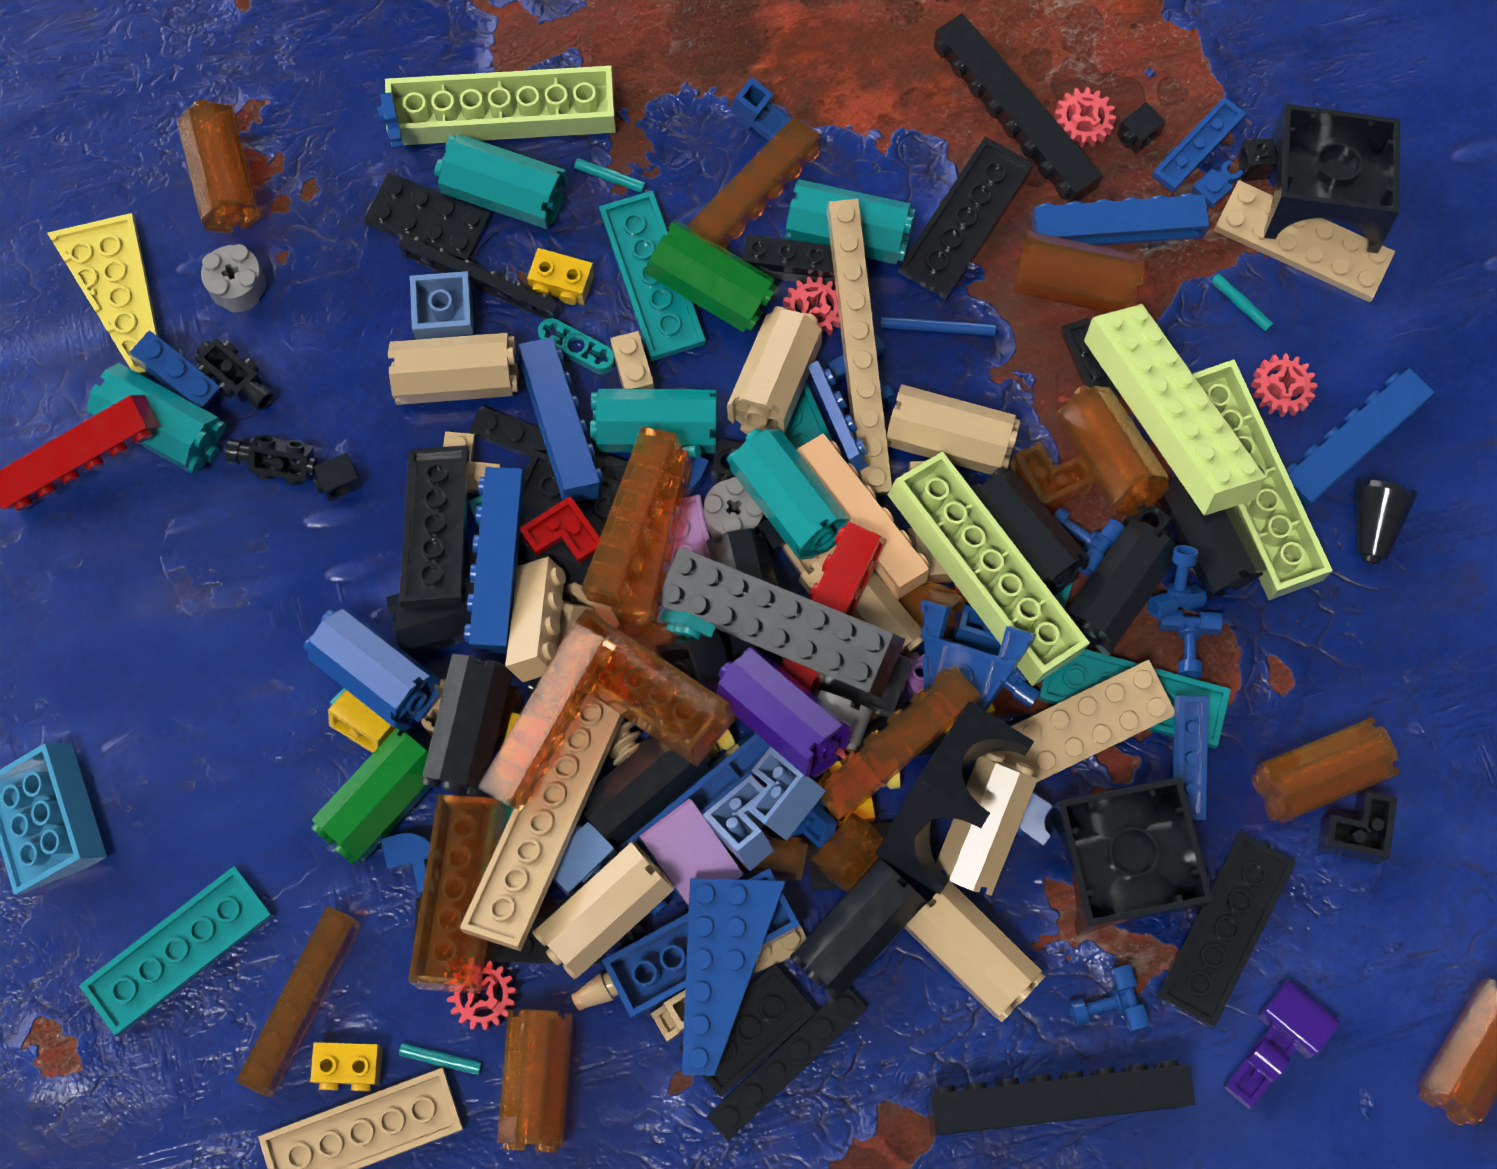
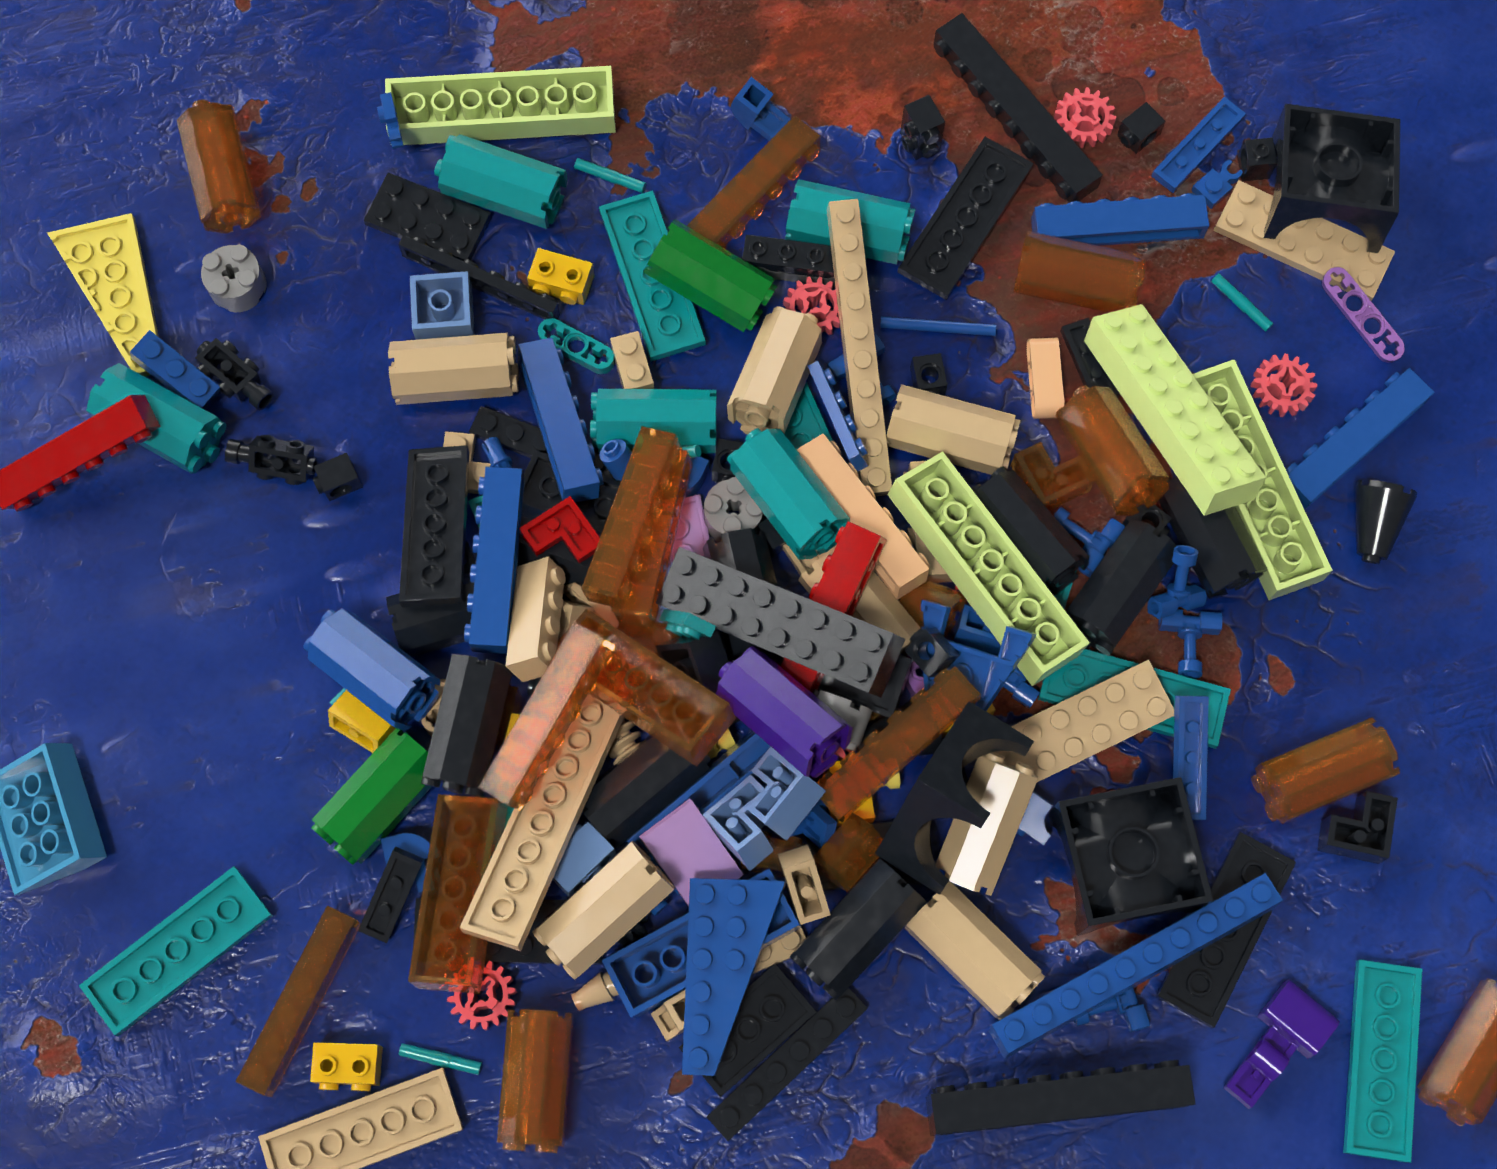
(391, 894): none -> black plate
(496, 453): none -> blue axle
(615, 456): none -> blue brick
(804, 884): none -> tan brick
(922, 128): none -> black brick
(929, 366): none -> black brick
(944, 652): none -> black brick
(1045, 377): none -> light nougat beam
(1134, 966): none -> blue brick
(1366, 312): none -> medium lavender beam
(1383, 1061): none -> teal plate

